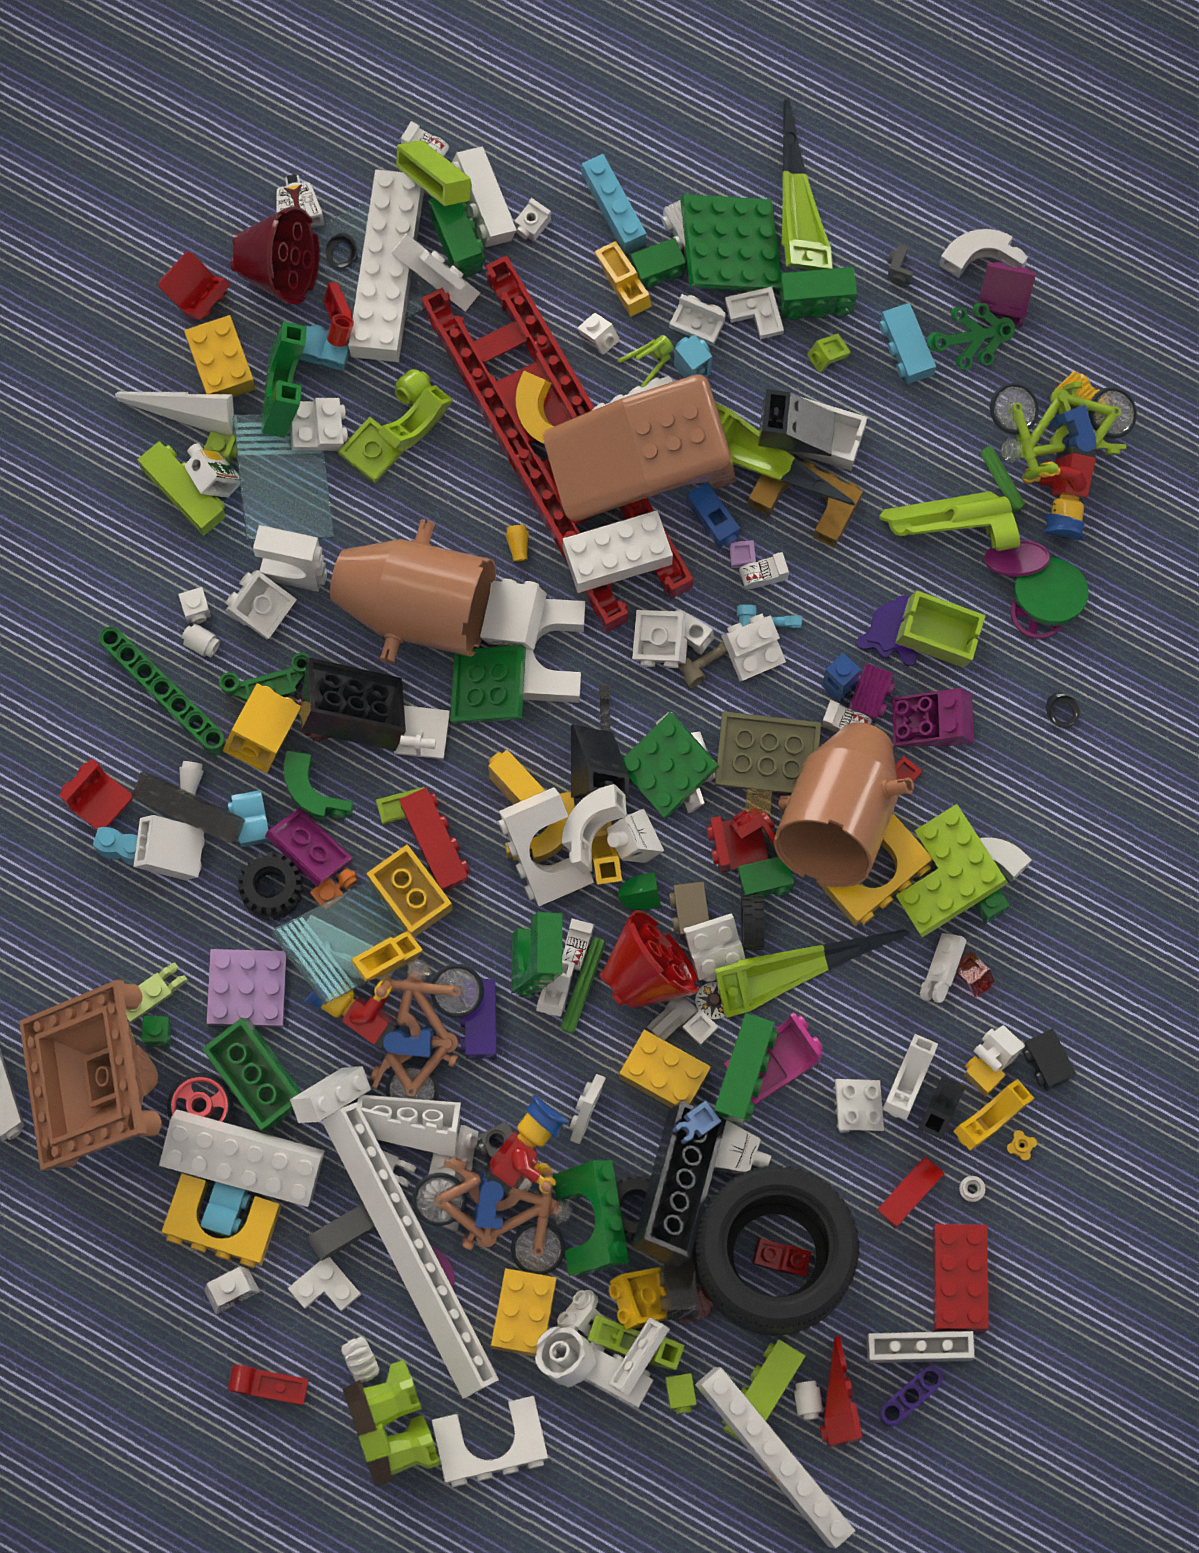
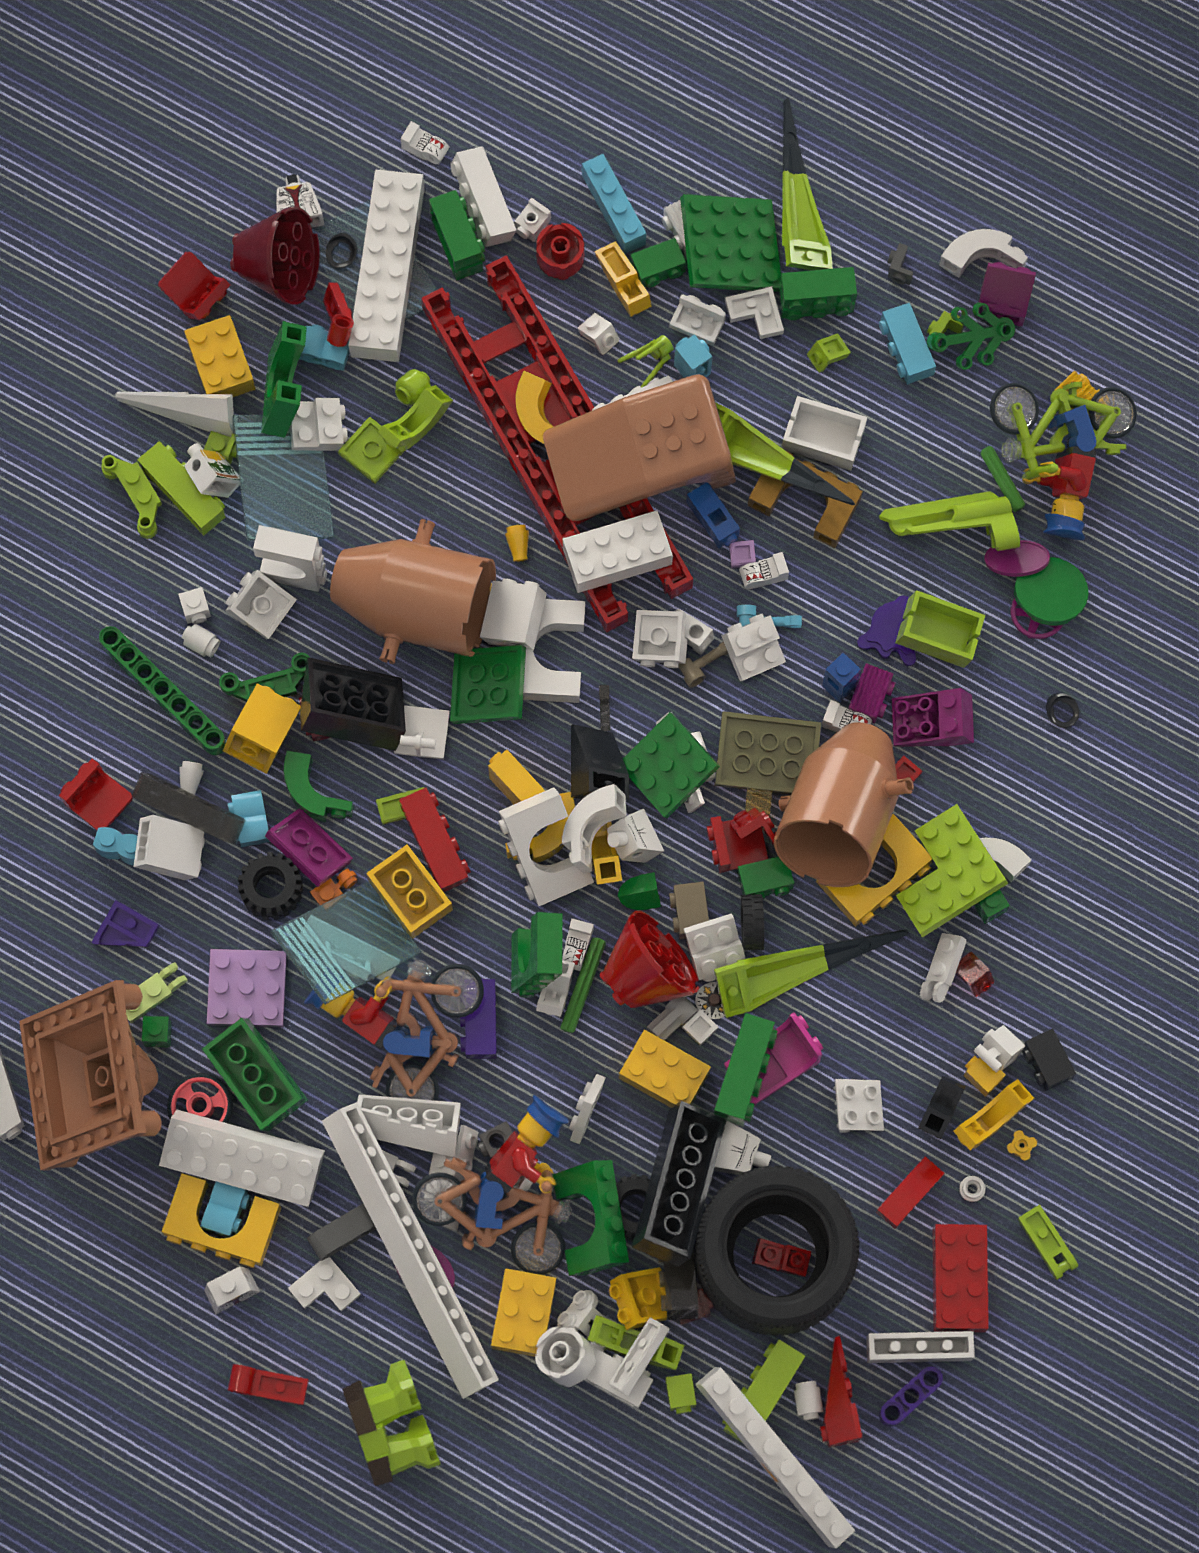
(125, 928): none -> dark purple wing
(138, 490): none -> lime plate
(330, 1094): white brick -> none
(360, 1359): white gear -> none
(387, 956): yellow slope -> none
(433, 172): lime brick -> none
(435, 272): white bracket -> none
(526, 1449): white arch -> none
(550, 255): none -> red brick
(699, 1121): medium blue plate -> none
(795, 424): black slope -> none
(910, 1077): white arch -> none
(945, 322): none -> lime bracket
(1047, 1241): none -> lime plate

